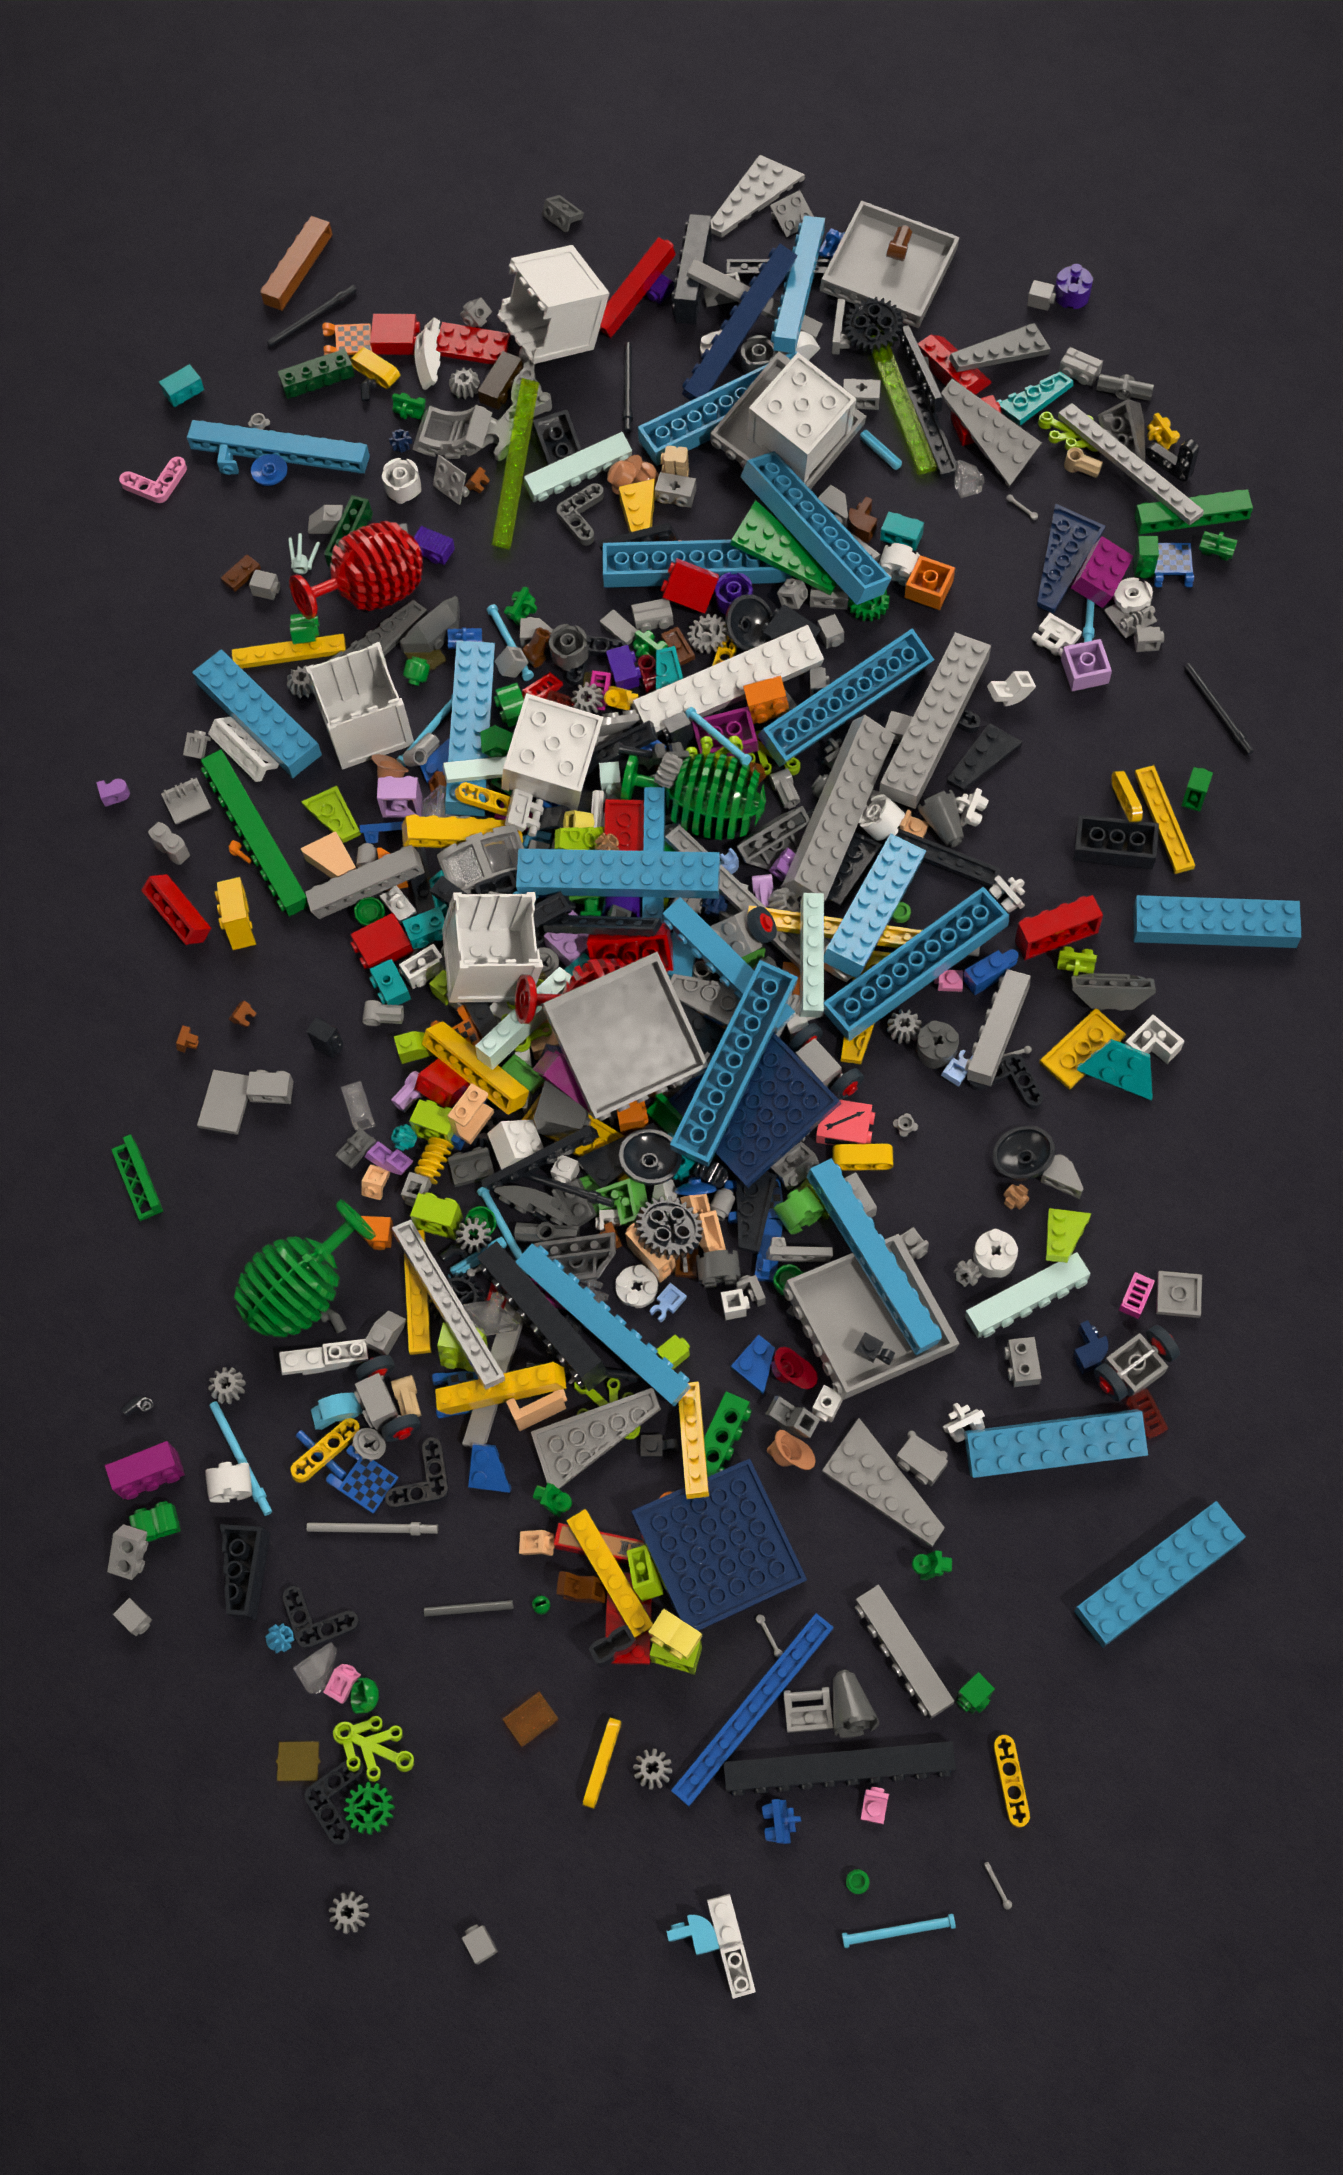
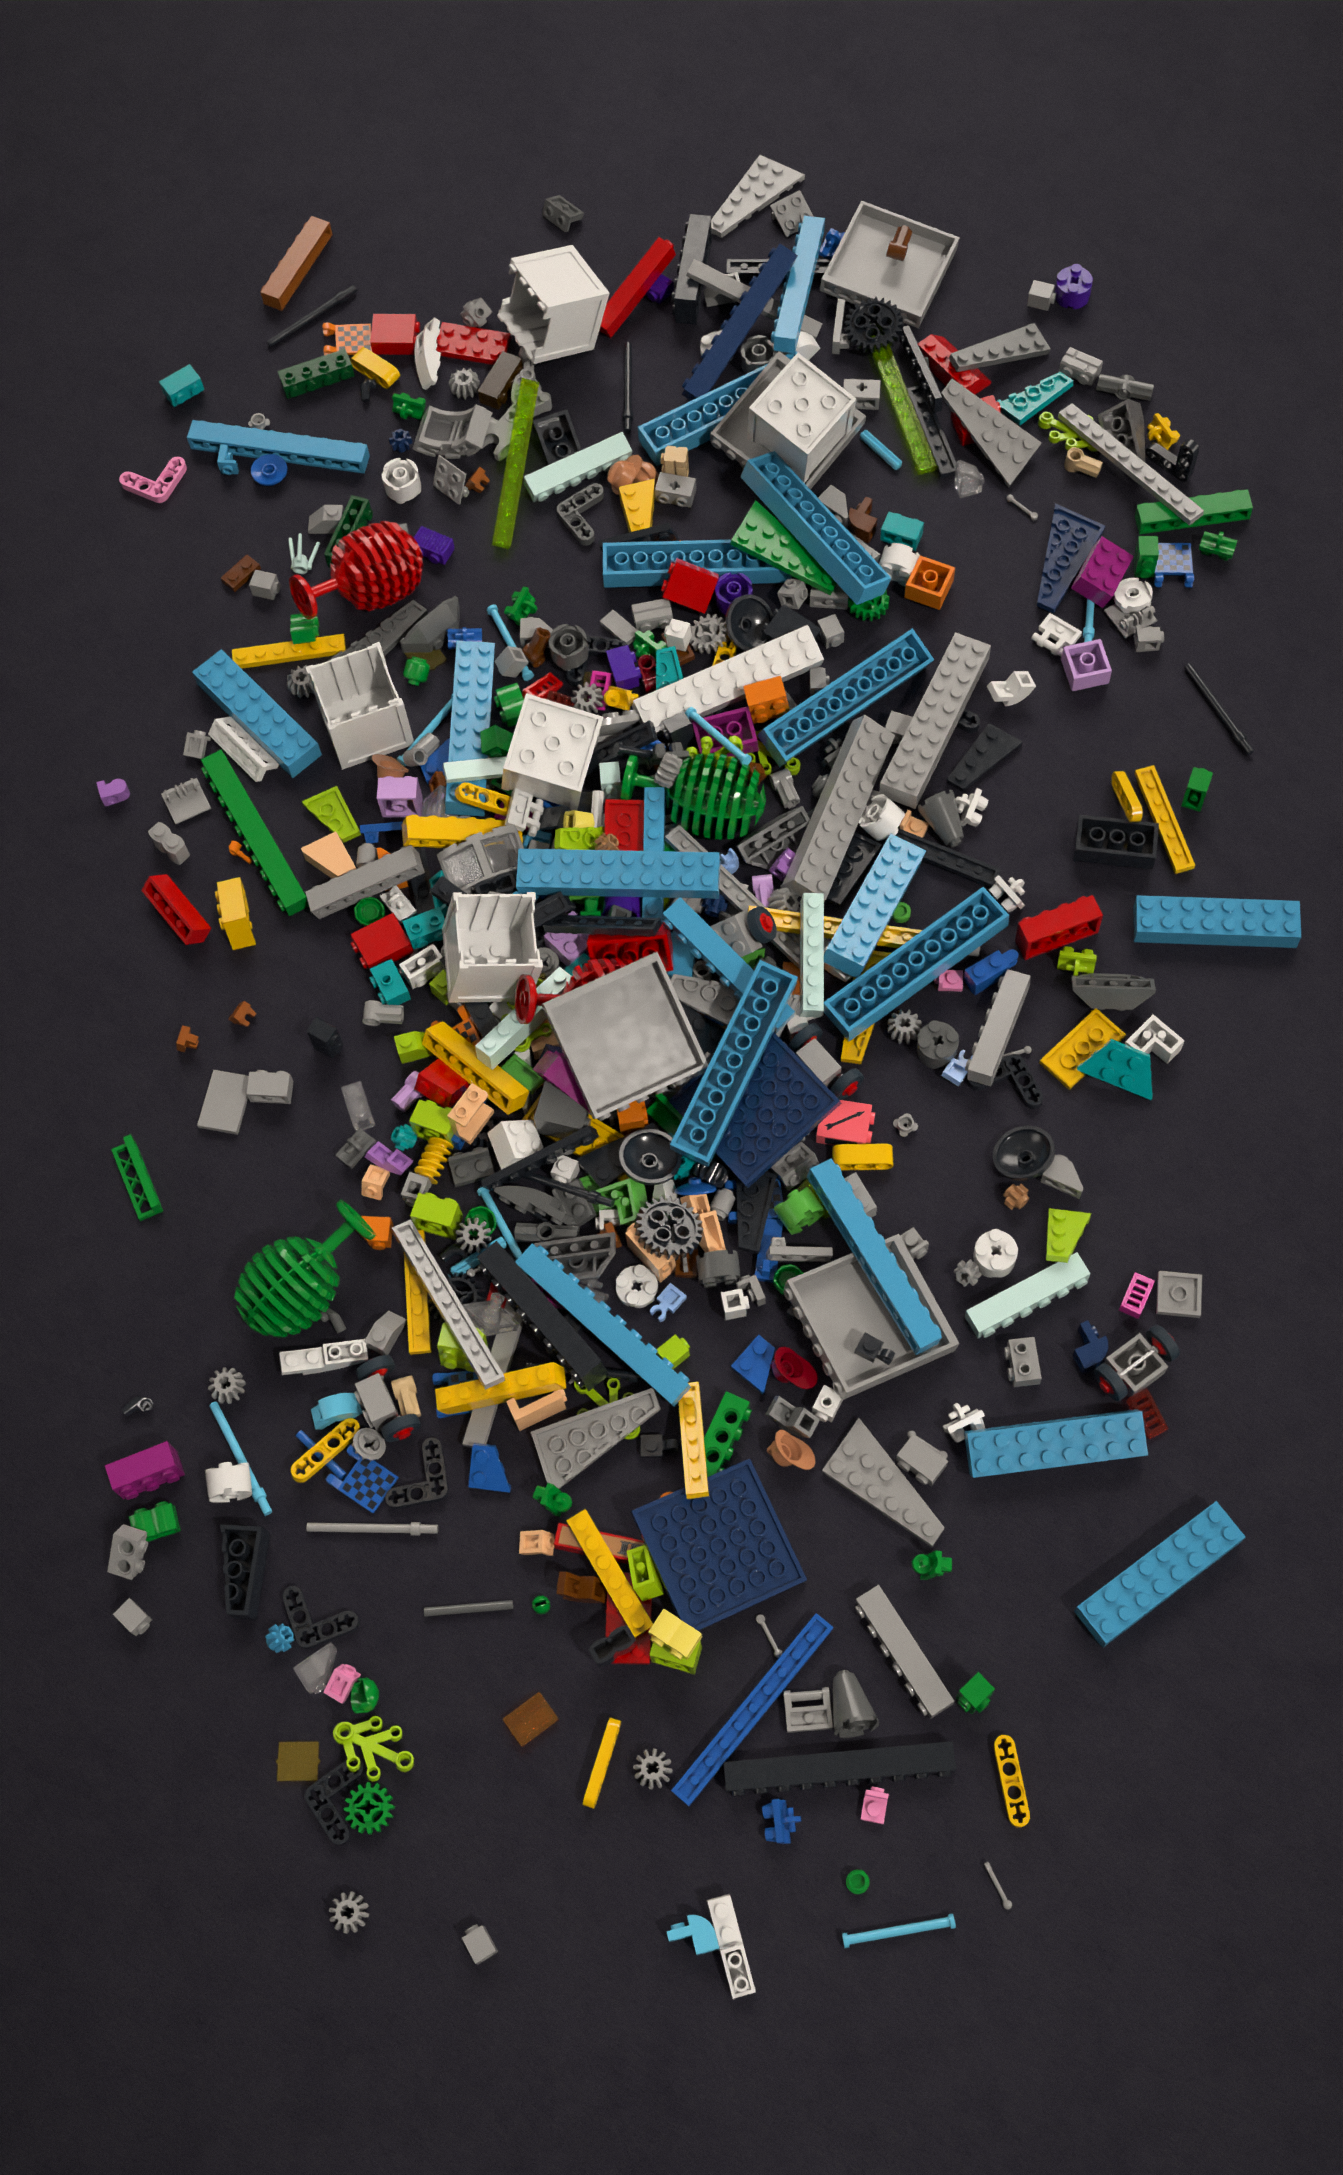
(678, 634): none -> white brick

